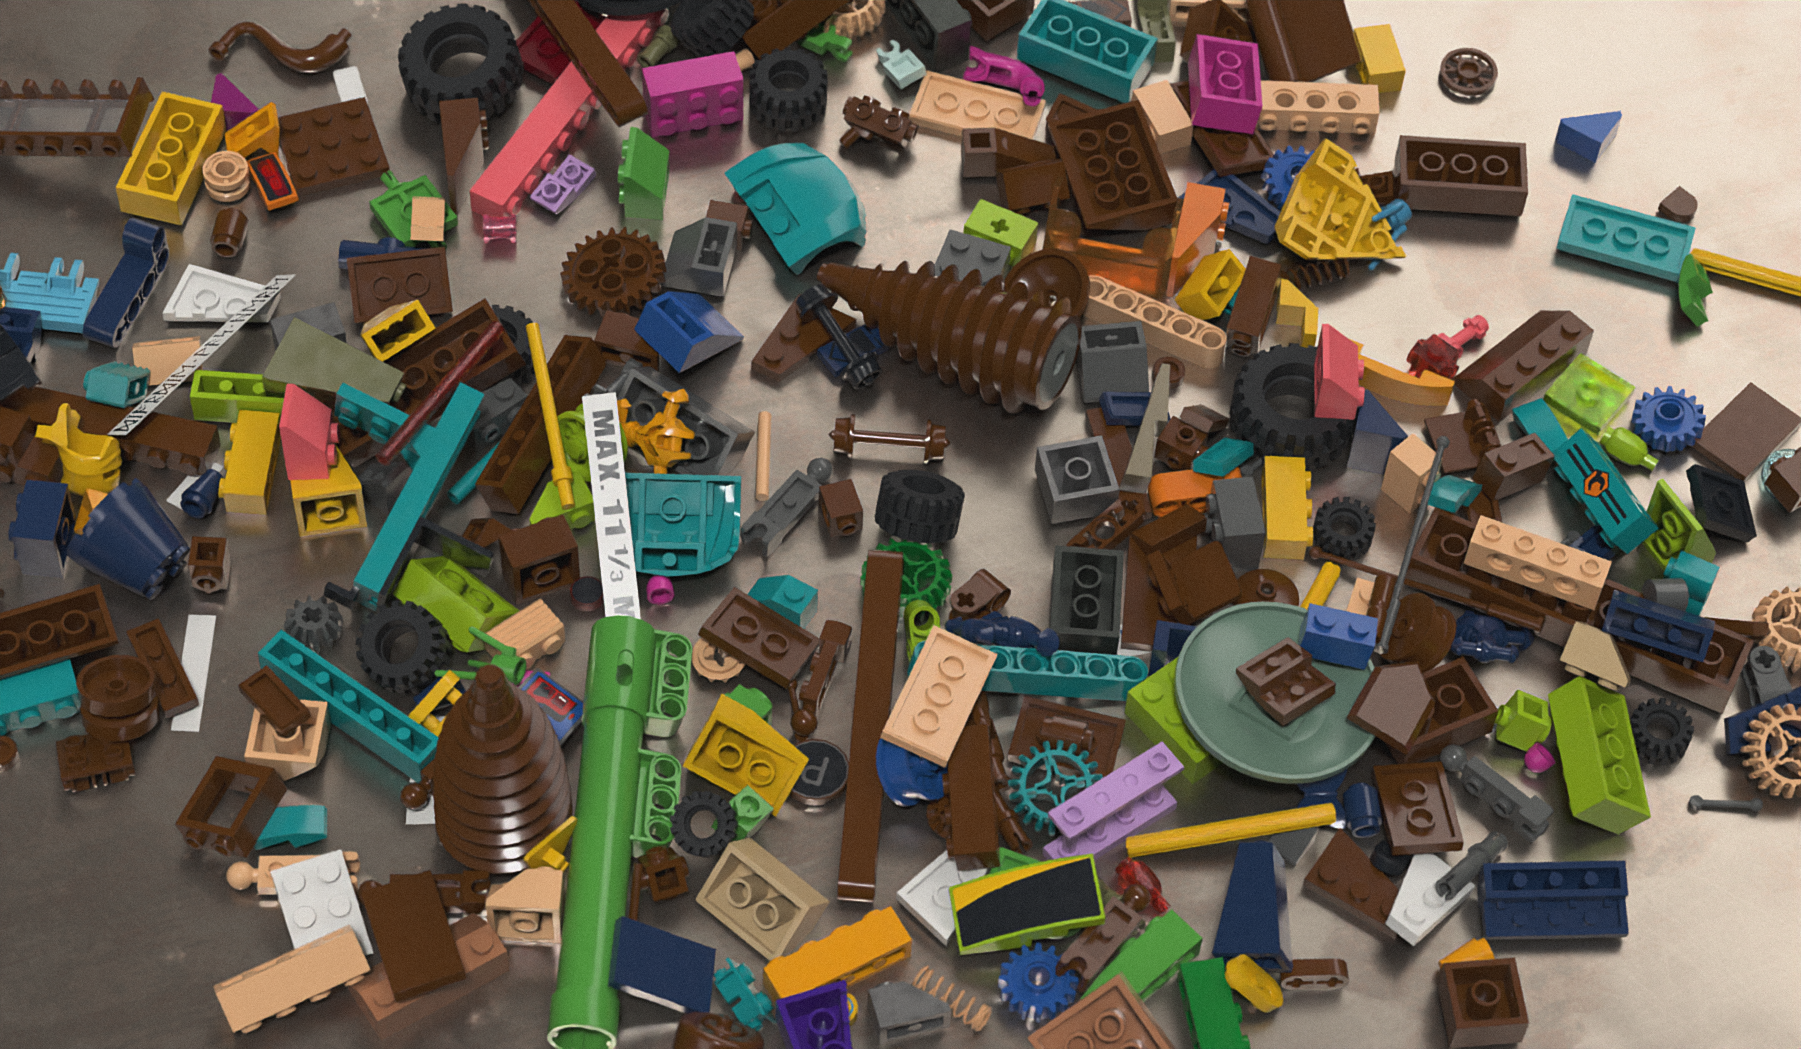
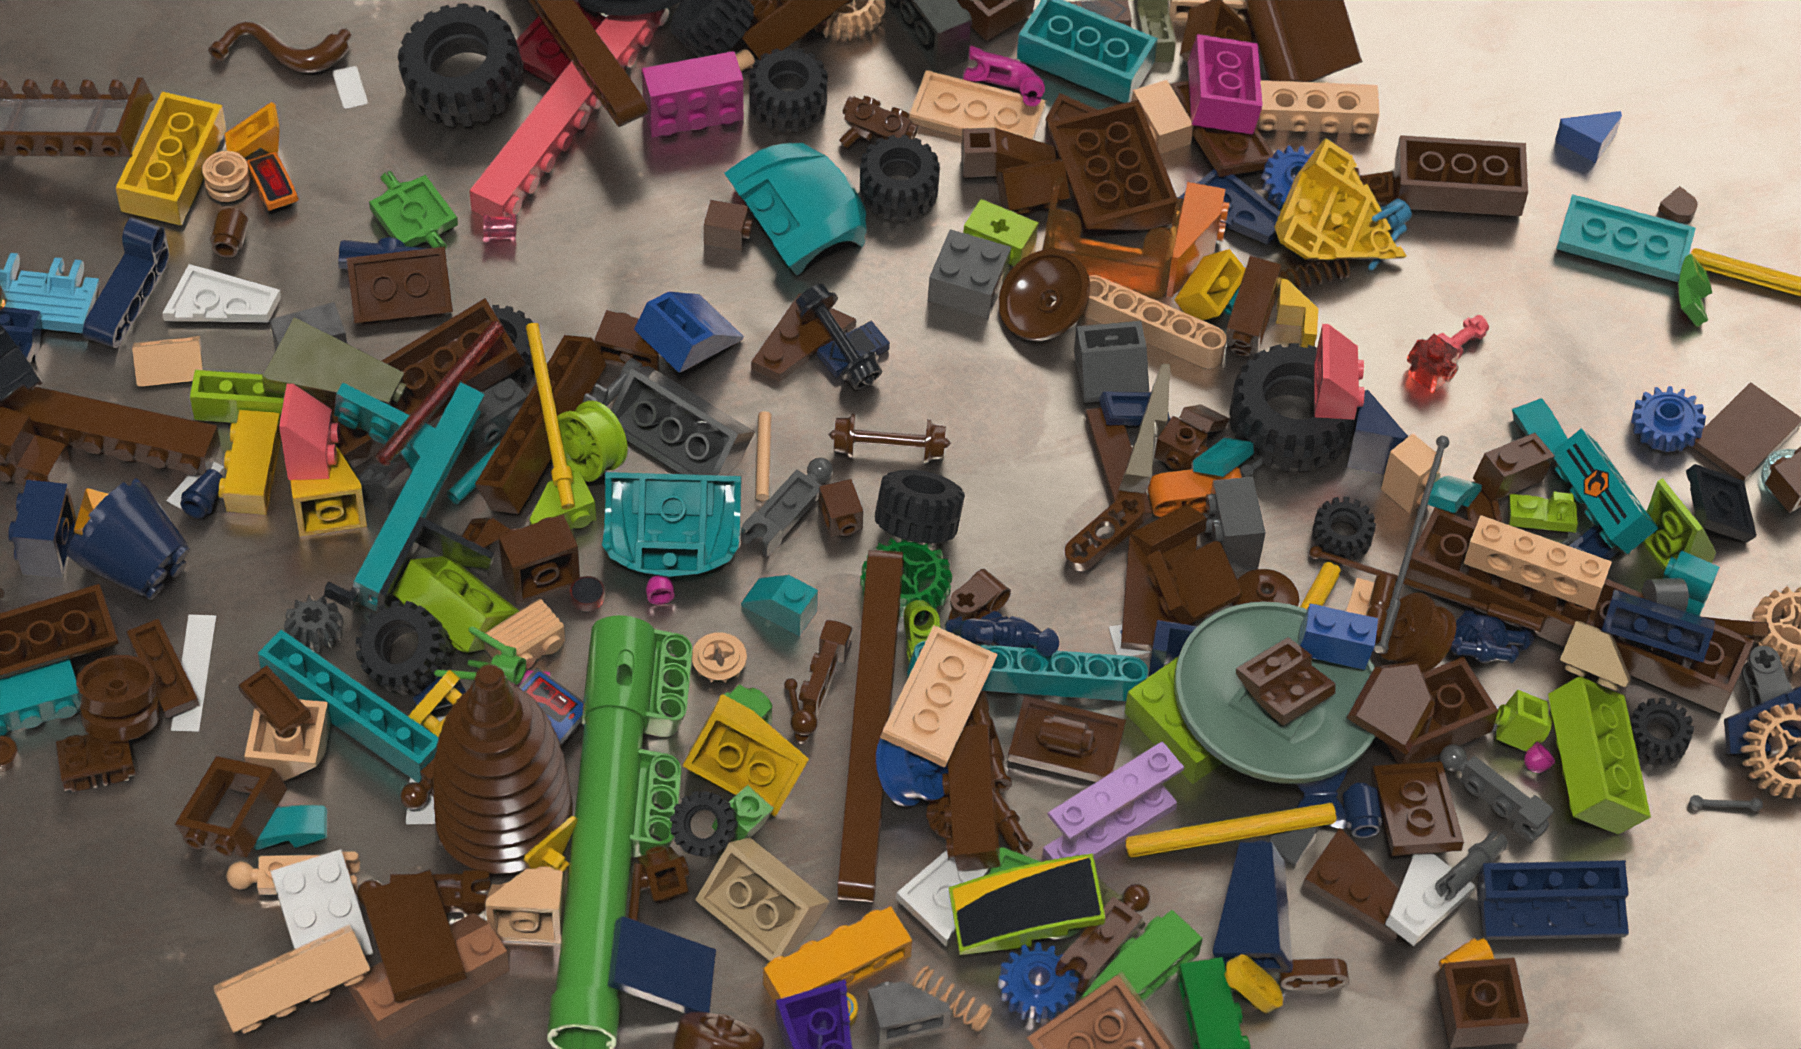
(86, 458): yellow piece -> none
(116, 384): teal brick -> none
(200, 355): white sticker -> none
(209, 563): reddish brown brick -> none
(234, 102): magenta slope -> none
(331, 147): reddish brown plate -> none
(396, 329): yellow slope -> none
(427, 218): light nougat slope -> none
(462, 146): reddish brown slope -> none
(564, 186): lavender slope -> none
(611, 505): white sticker -> none
(613, 271): reddish brown gear -> none
(644, 176): bright green slope -> none
(662, 43): olive pin -> none
(662, 436): light orange piece -> none
(702, 256): dark grey slope -> none
(737, 983): teal hinge -> none
(759, 637): reddish brown plate -> none
(821, 42): bright green plate -> none
(823, 775): black tile -> none
(899, 158): none -> black tyre
(901, 67): light aqua plate -> none
(967, 331): reddish brown cone -> none
(1040, 792): teal gear -> none
(1076, 479): flat silver brick -> none
(1087, 599): pearl dark grey brick -> none
(1138, 872): clear red plant -> none
(1177, 371): reddish brown tile -> none
(1286, 507): yellow brick -> none
(1380, 58): yellow brick -> none
(1386, 862): black tile -> none
(1403, 387): light orange slope -> none
(1468, 71): reddish brown wheel -> none
(1469, 435): reddish brown hinge -> none
(1525, 361): reddish brown slope -> none
(1536, 512): none -> lime hinge
(1589, 394): clear neon green plate -> none
(1627, 448): lime plant -> none

